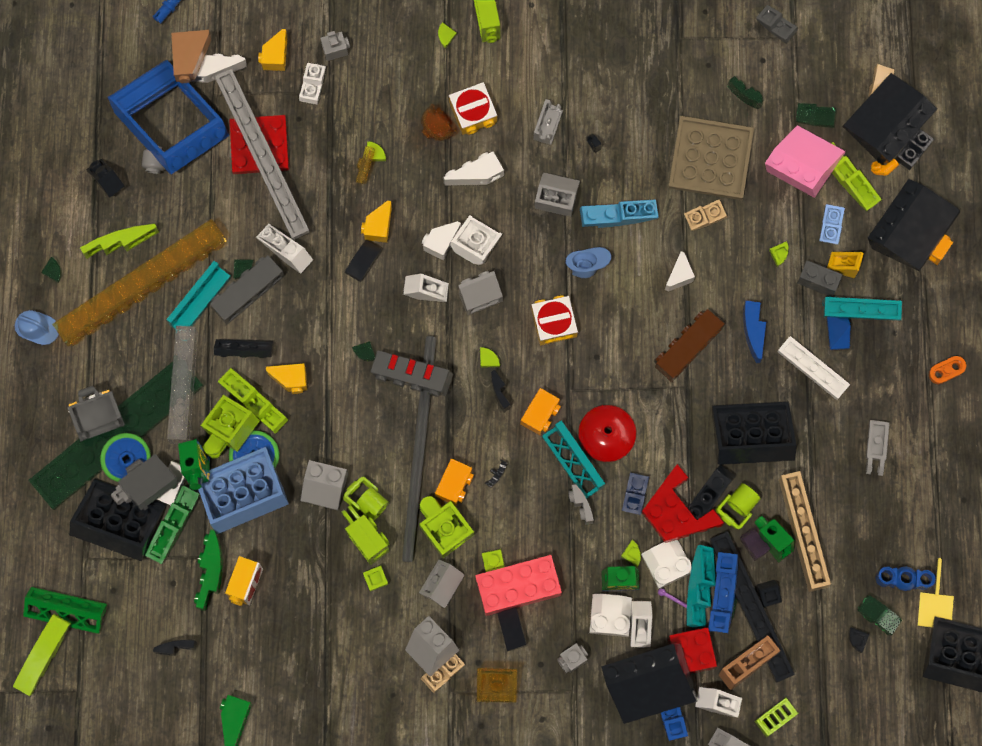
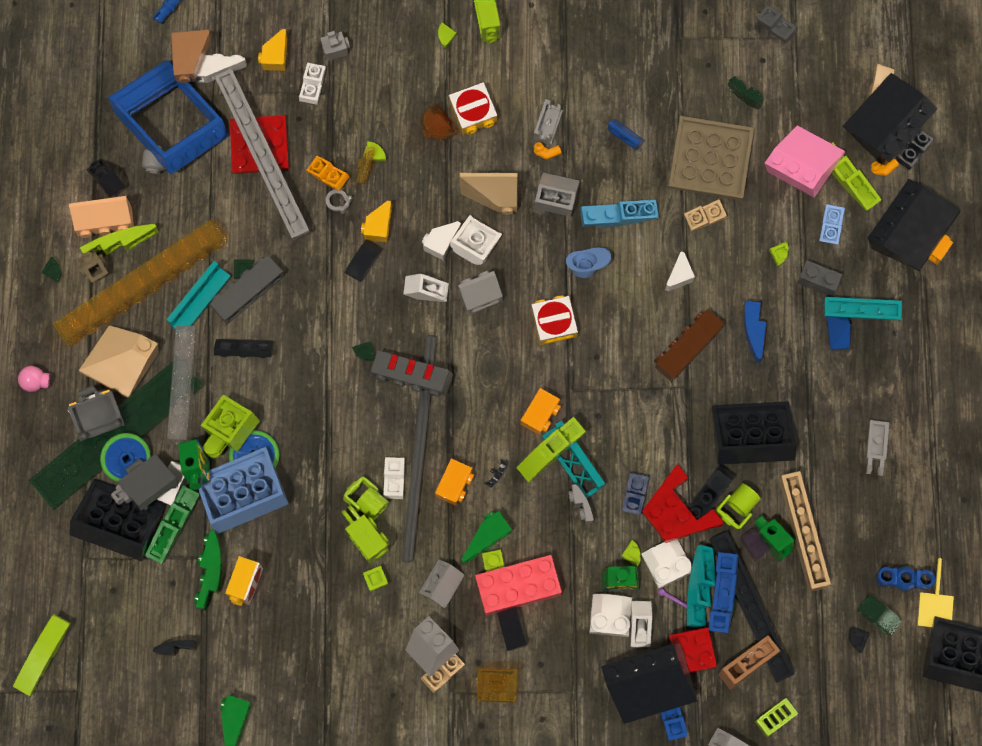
(33, 379): none -> bright pink piece
(36, 327): medium blue piece -> none
(64, 605): green fence -> none
(92, 266): none -> dark tan brick
(101, 216): none -> light nougat slope
(120, 360): none -> tan slope
(252, 400): lime slope -> none
(285, 248): white slope -> none
(289, 377): yellow slope -> none
(323, 485): light grey slope -> none
(327, 173): none -> light orange slope
(342, 209): none -> light grey piece
(394, 478): none -> white slope
(443, 526): lime brick -> none
(479, 172): white slope -> none
(488, 358): lime tile -> none
(490, 532): none -> green slope
(492, 190): none -> tan slope
(499, 386): black slope -> none
(546, 153): none -> light orange arm
(550, 449): none -> lime slope
(572, 658): light grey brick -> none
(593, 142): black tile -> none
(606, 446): red dish -> none
(625, 134): none -> blue slope
(718, 702): white slope -> none
(769, 593): black slope -> none
(813, 368): white plate -> none
(816, 116): clear green slope -> none
(845, 263): yellow slope -> none
(946, 370): orange plate -> none

